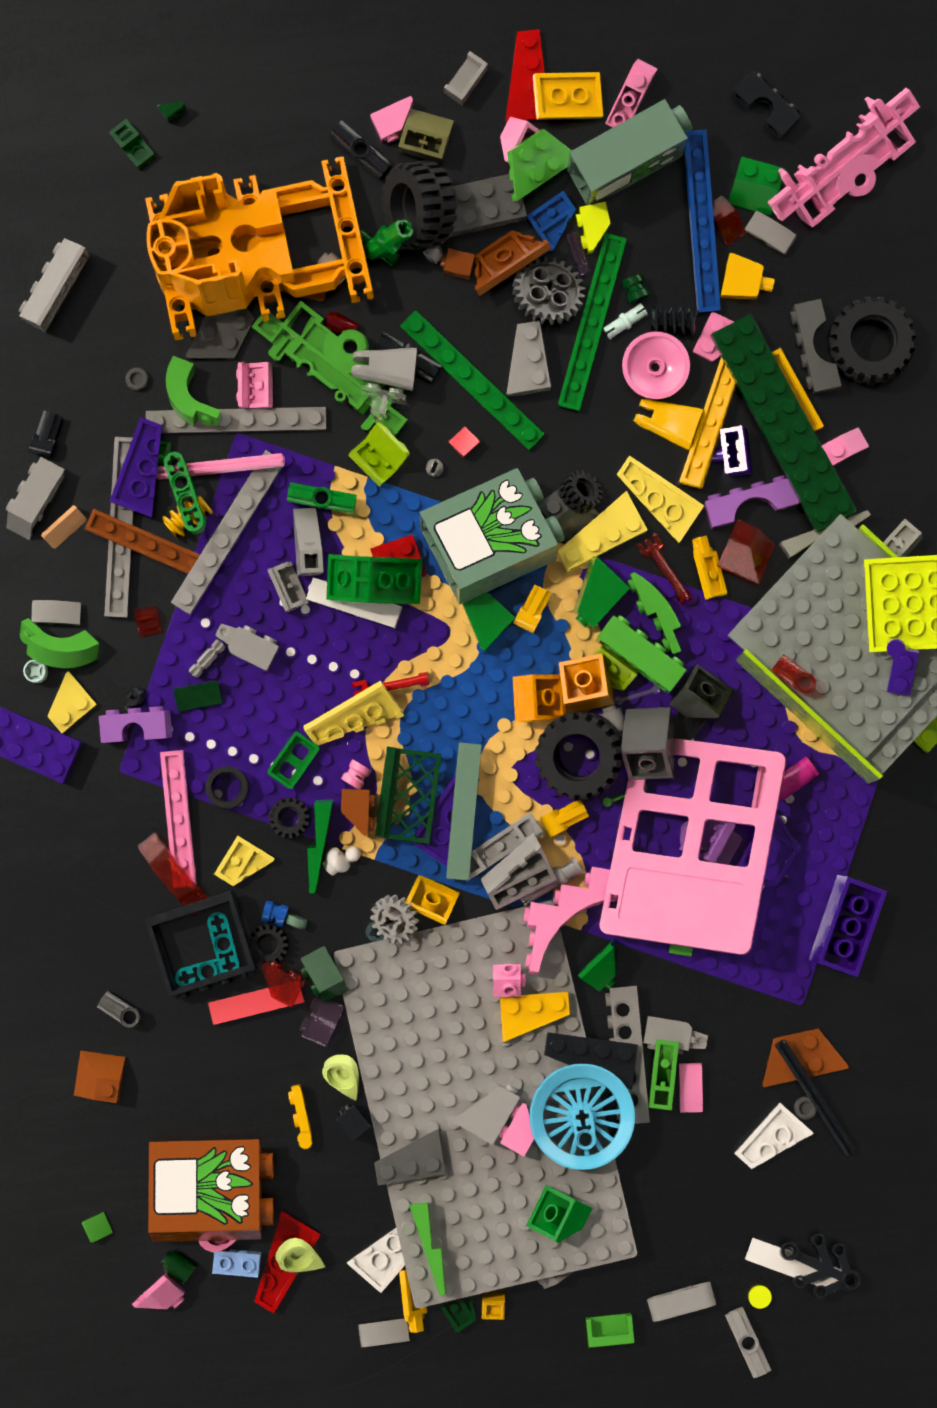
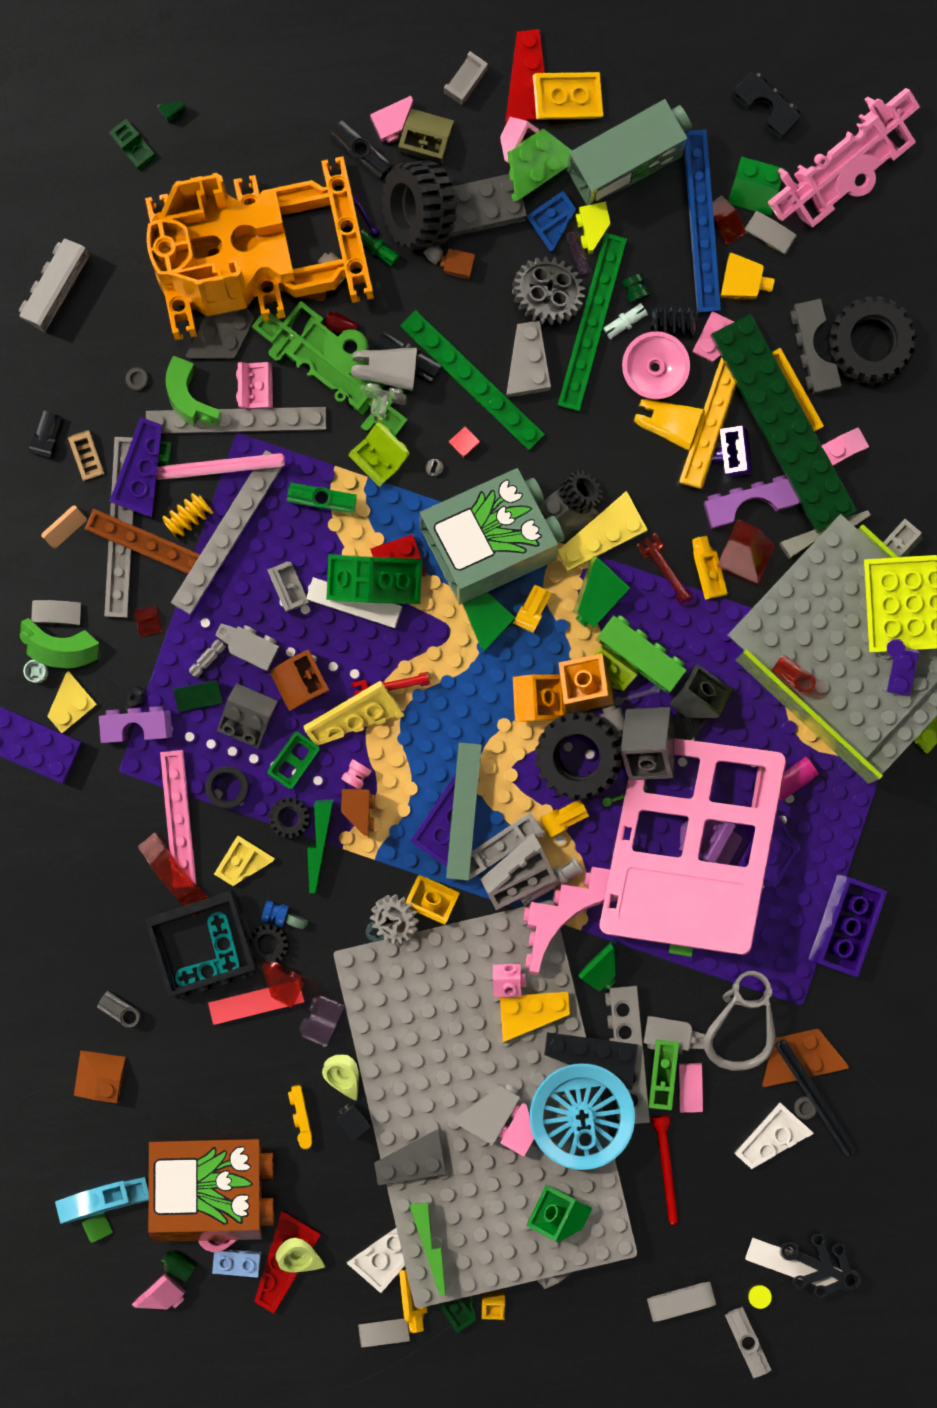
(33, 497): light grey wedge -> none
(78, 437): none -> tan slope
(102, 1199): none -> medium azure slope
(184, 493): green beam -> none
(247, 715): none -> dark grey slope
(299, 680): none -> dark orange slope
(307, 542): light grey slope -> none
(323, 974): dark green brick -> none
(337, 861): white animal -> none
(356, 200): none -> dark purple hinge
(388, 239): green piece -> none
(388, 792): dark green fence -> none
(505, 258): dark orange wing -> none
(609, 1330): bright green panel -> none
(631, 93): bright pink slope -> none
(652, 603): bright green slope -> none
(661, 1125): none -> red piece
(665, 501): light yellow wing -> none
(737, 1000): none -> light grey animal

